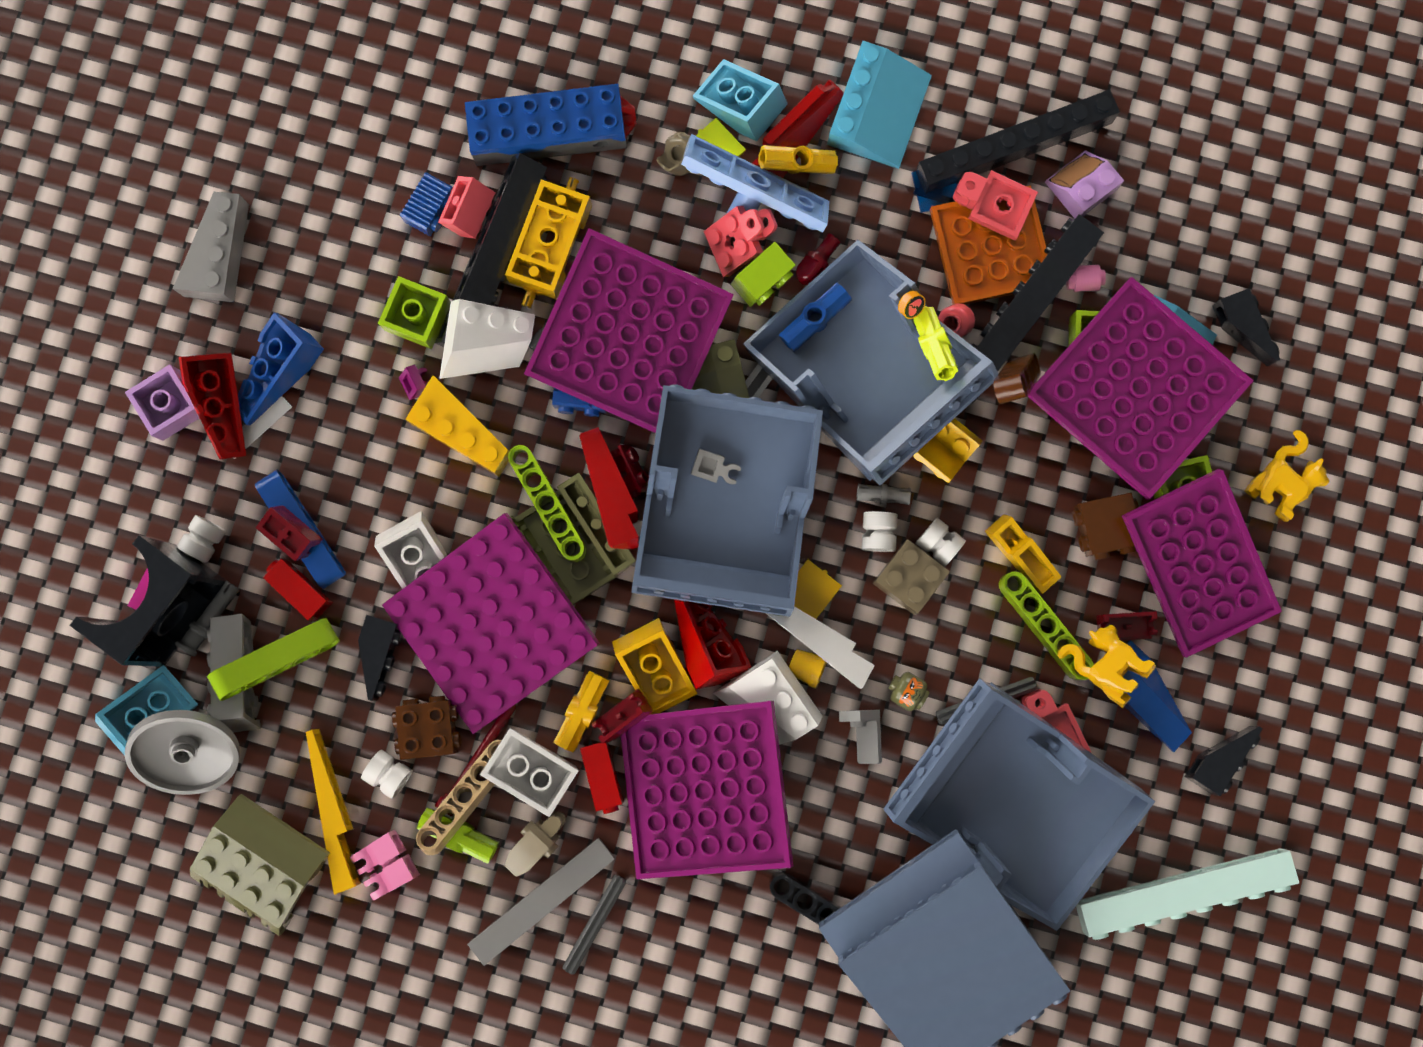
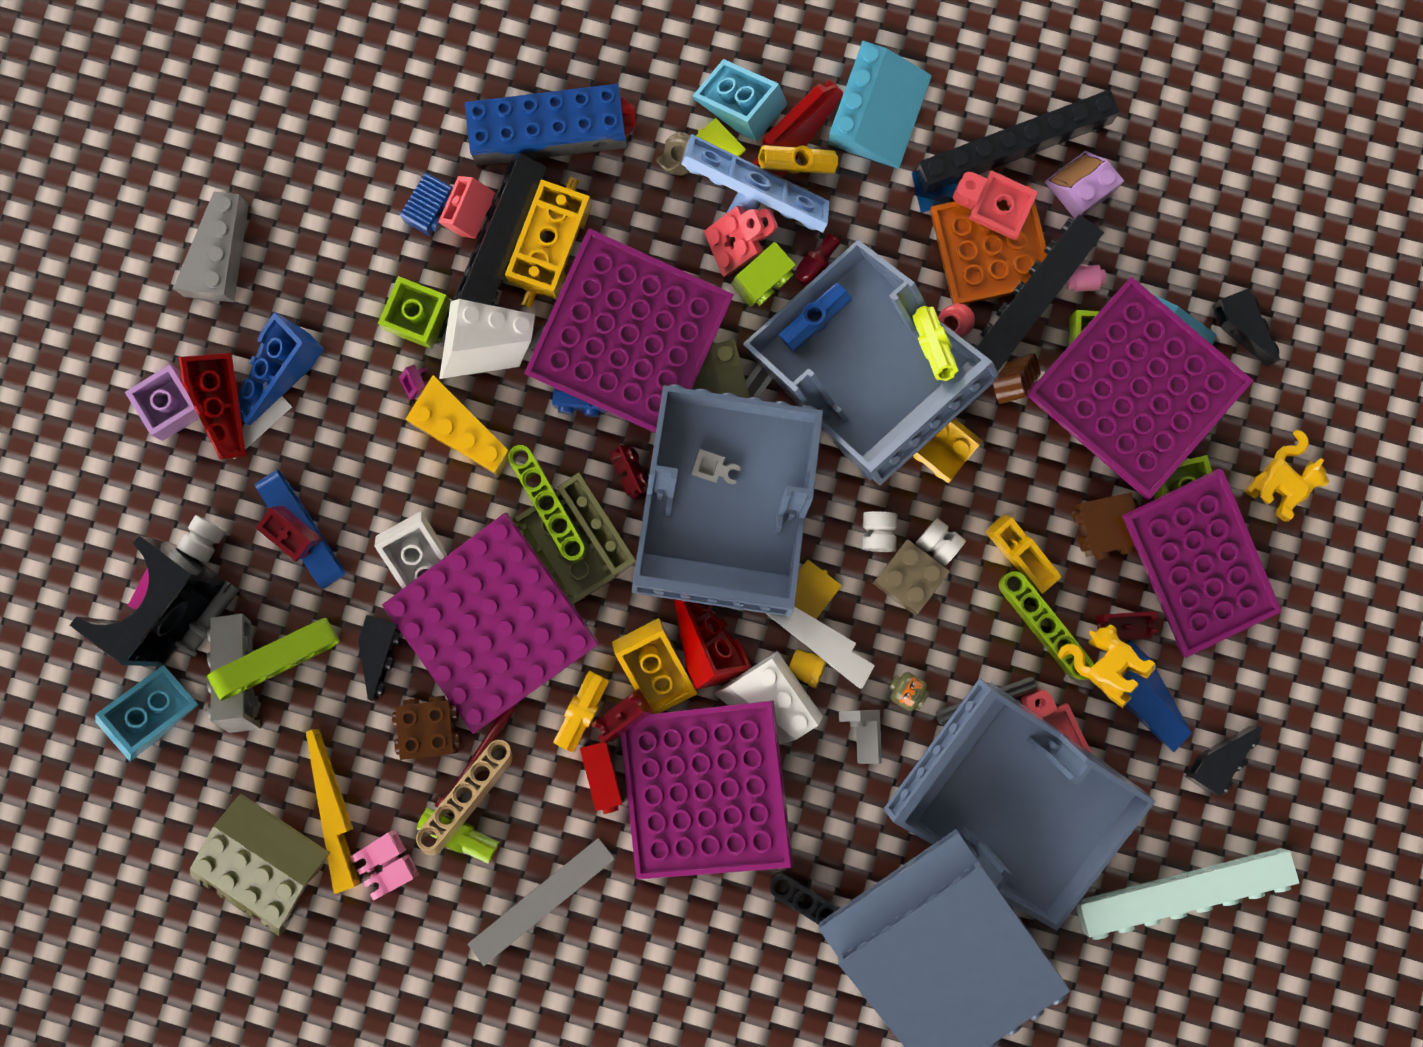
(182, 752): light grey dish -> none
(297, 589): red brick -> none
(384, 772): white wheel -> none
(529, 772): white slope -> none
(536, 841): dark tan hinge -> none
(594, 924): dark grey axle -> none
(612, 496): red wedge -> none
(883, 494): light grey pin -> none
(911, 304): tile -> none

